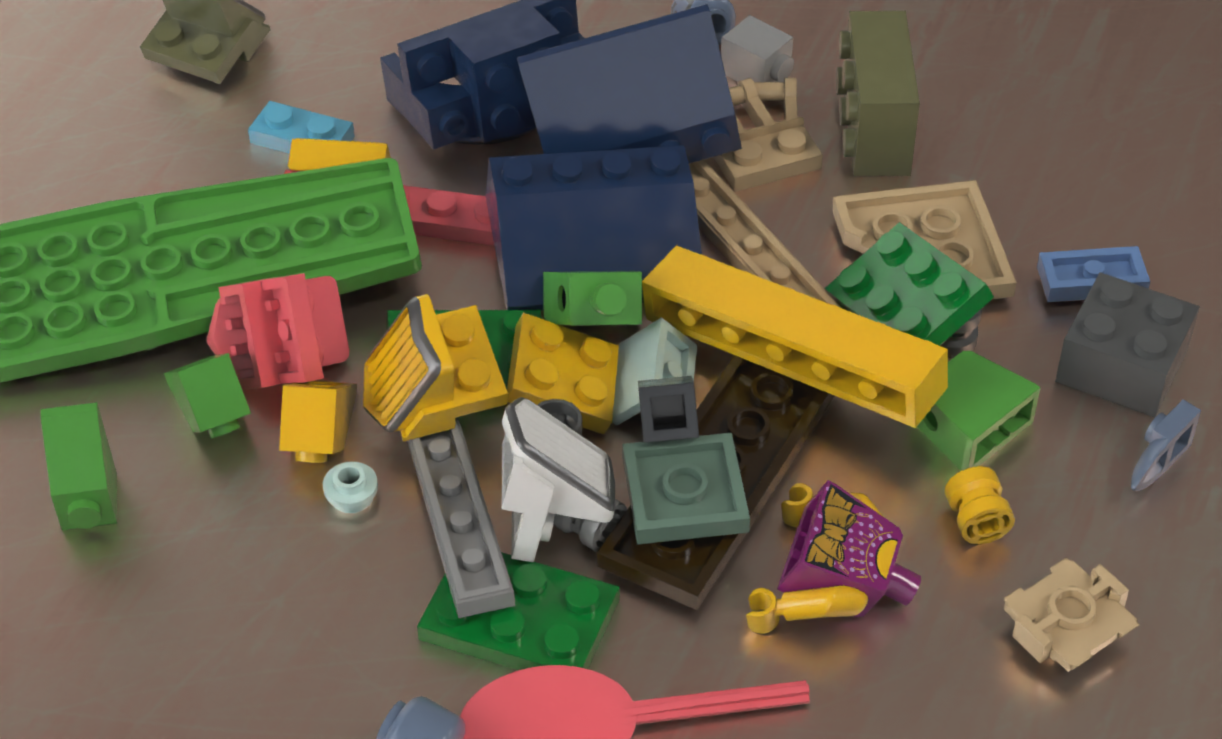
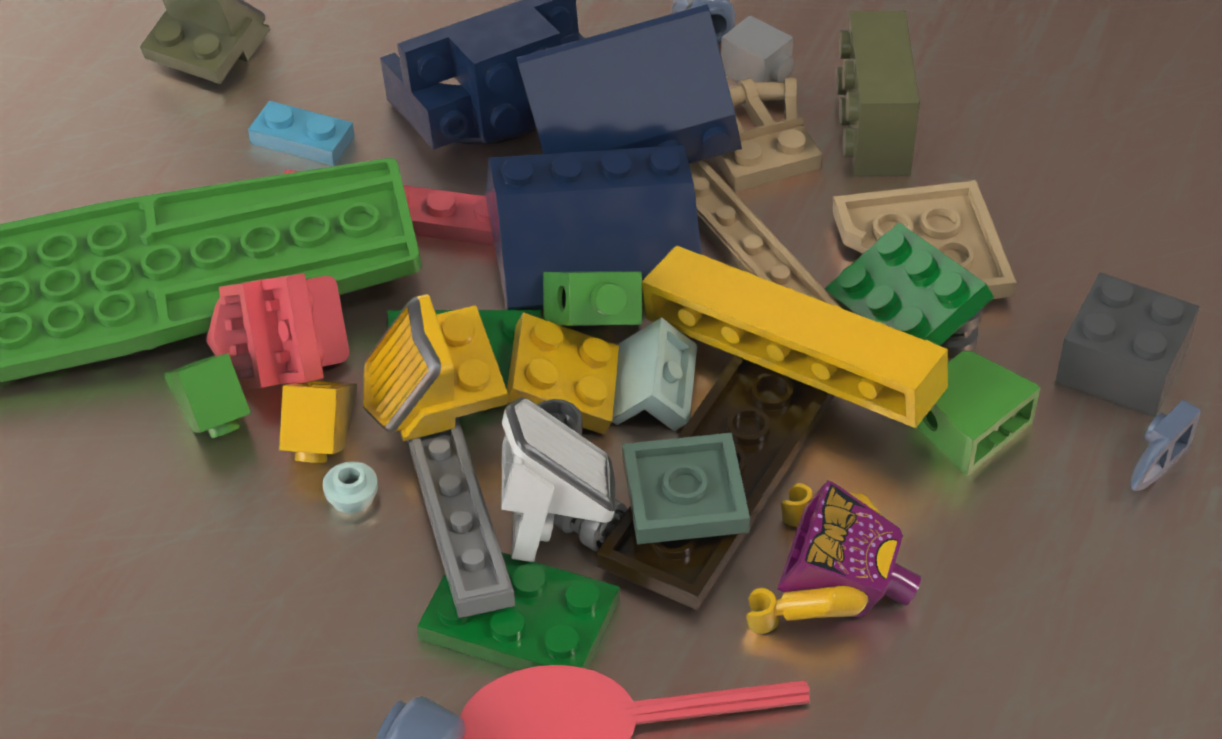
(79, 466): bright green slope -> none
(319, 153): yellow slope -> none
(668, 409): black brick -> none
(980, 508): yellow wheel -> none
(1070, 614): tan piece -> none
(1073, 272): medium blue plate -> none

